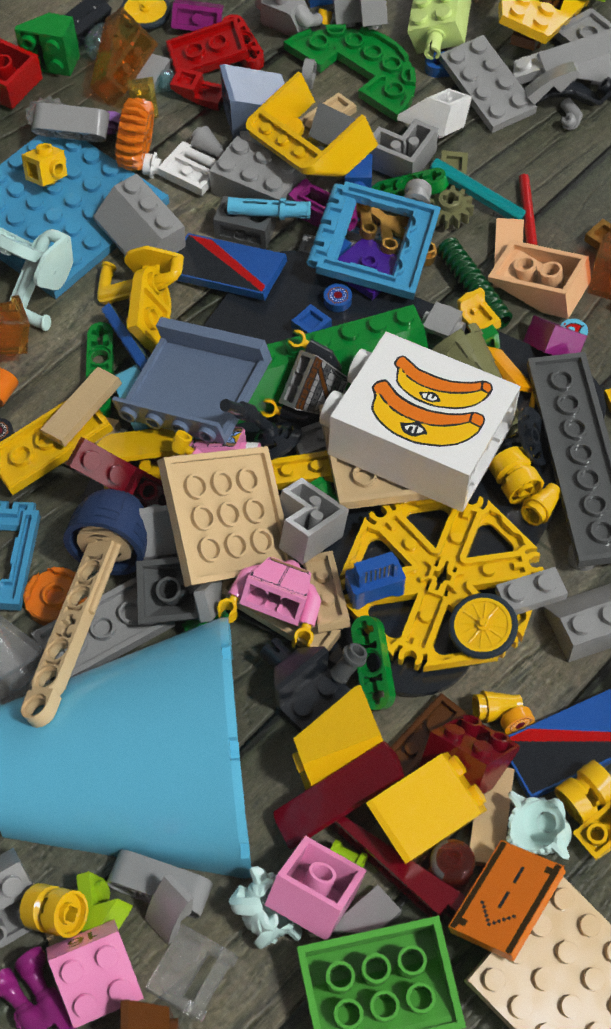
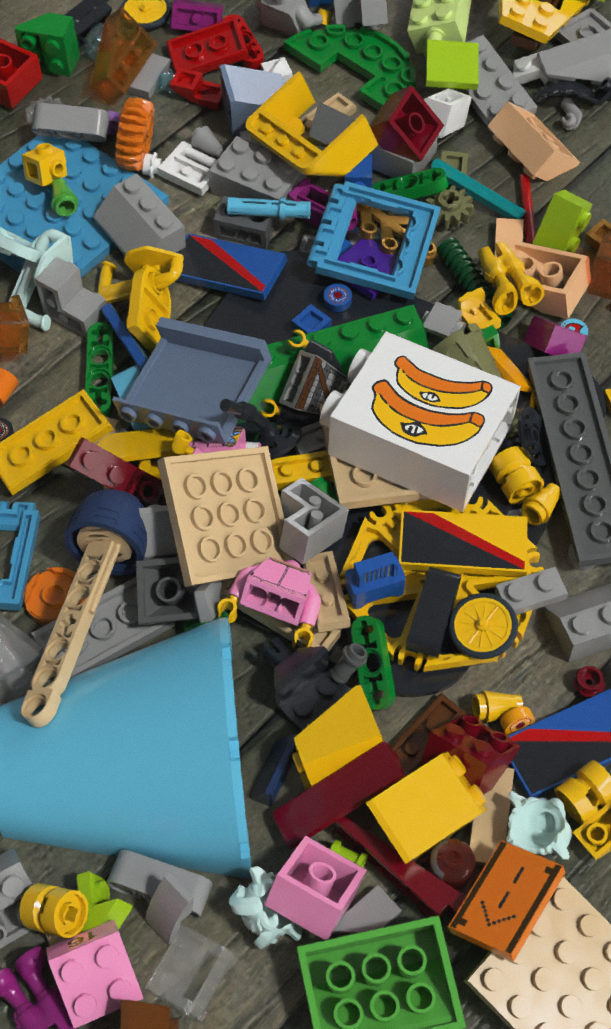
(63, 199): none -> bright green cone
(67, 299): none -> light grey brick
(81, 406): tan tile -> none
(144, 89): clear yellow bracket -> none
(274, 771): none -> dark blue slope
(278, 66): none -> white tile
(309, 71): light grey tile -> none
(406, 125): none -> dark red slope
(418, 190): light grey wheel -> none
(433, 612): none -> black beam
(452, 64): none -> lime tile
(463, 542): none -> tile
(509, 265): none -> yellow piece
(531, 143): none -> light nougat slope
(559, 77): light grey slope -> none
(563, 222): none -> lime brick
(589, 673): none -> dark red plate

